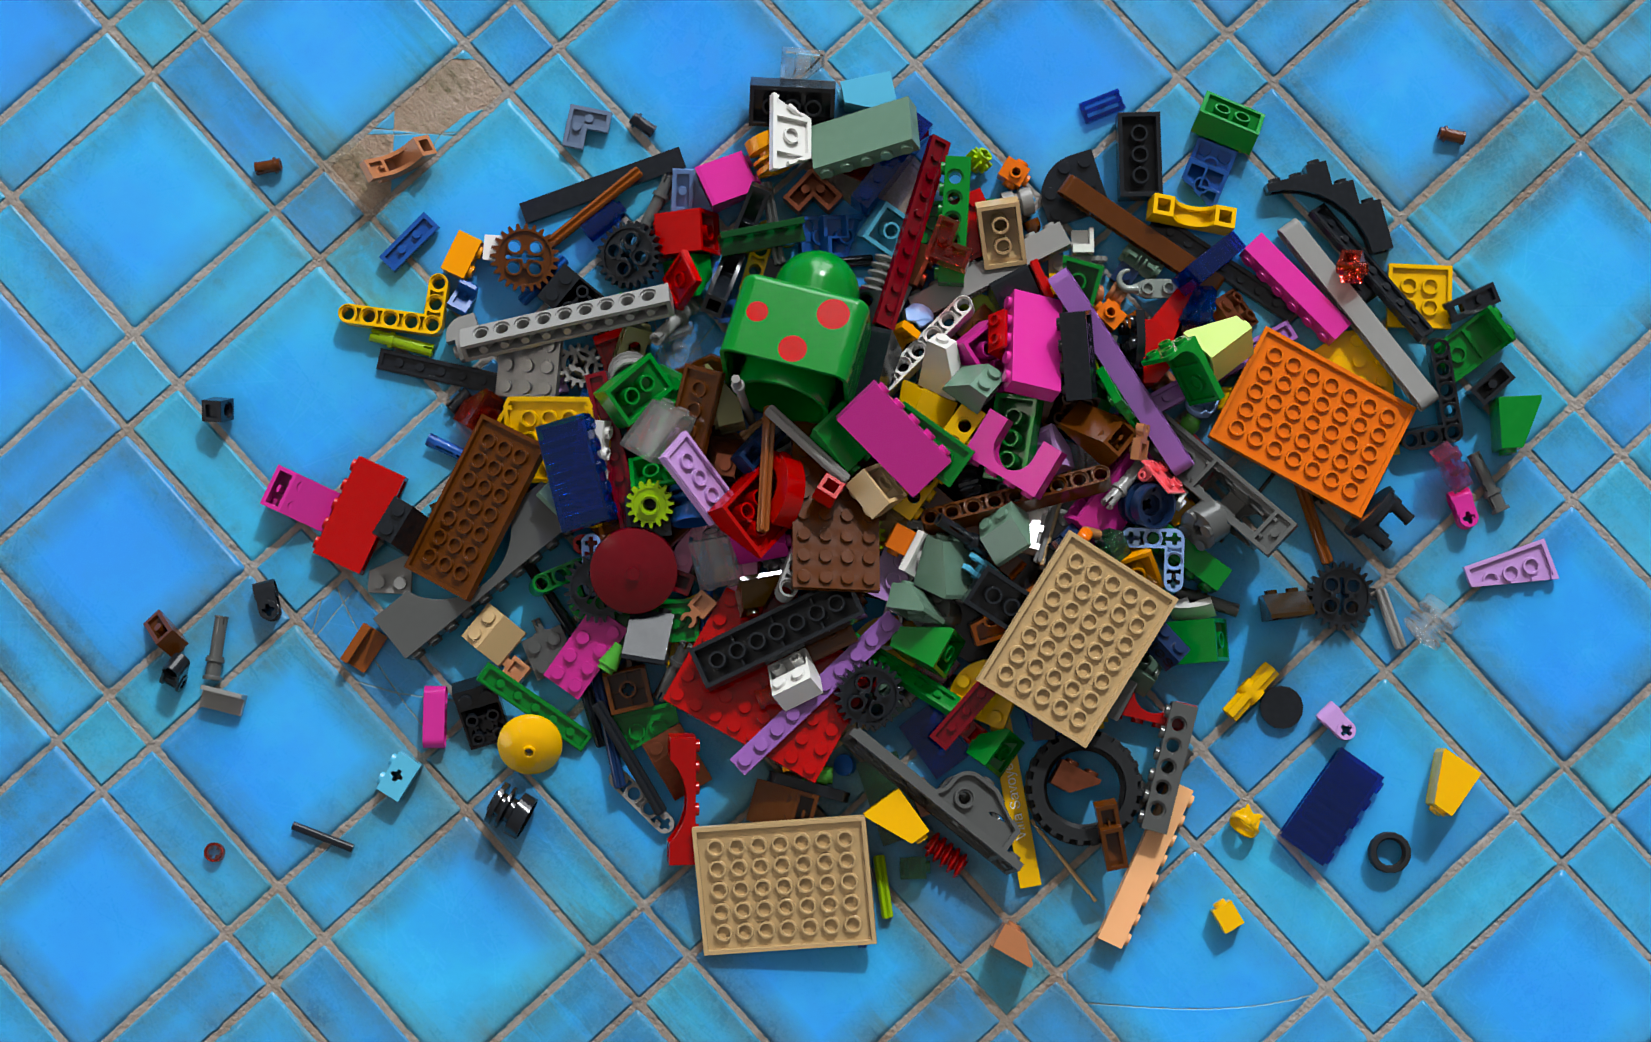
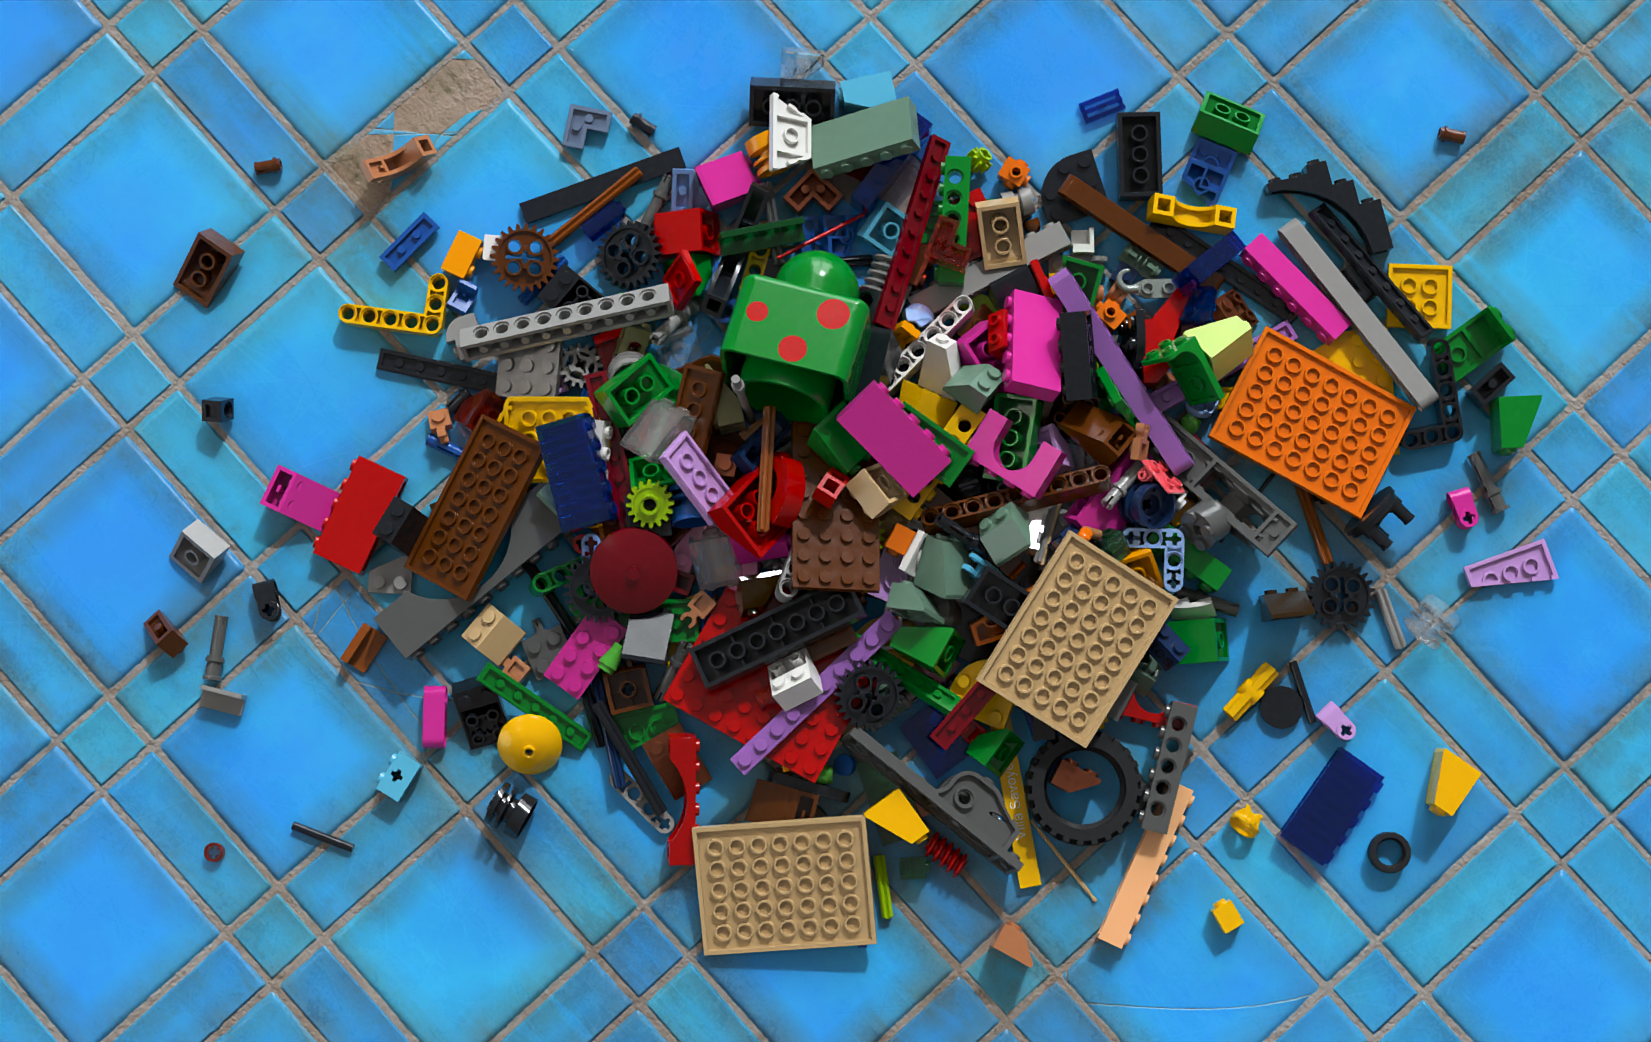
(175, 672): black piece -> none
(199, 550): none -> light grey slope
(208, 266): none -> reddish brown slope
(408, 344): lime pin -> none
(440, 422): none -> nougat plate
(807, 444): light grey axle -> none
(820, 236): none -> red piece
(1111, 834): reddish brown slope -> none
(1302, 692): none -> black bar
(1352, 266): clear red brick -> none
(1450, 466): clear pink brick -> none
(1471, 302): black plate -> none

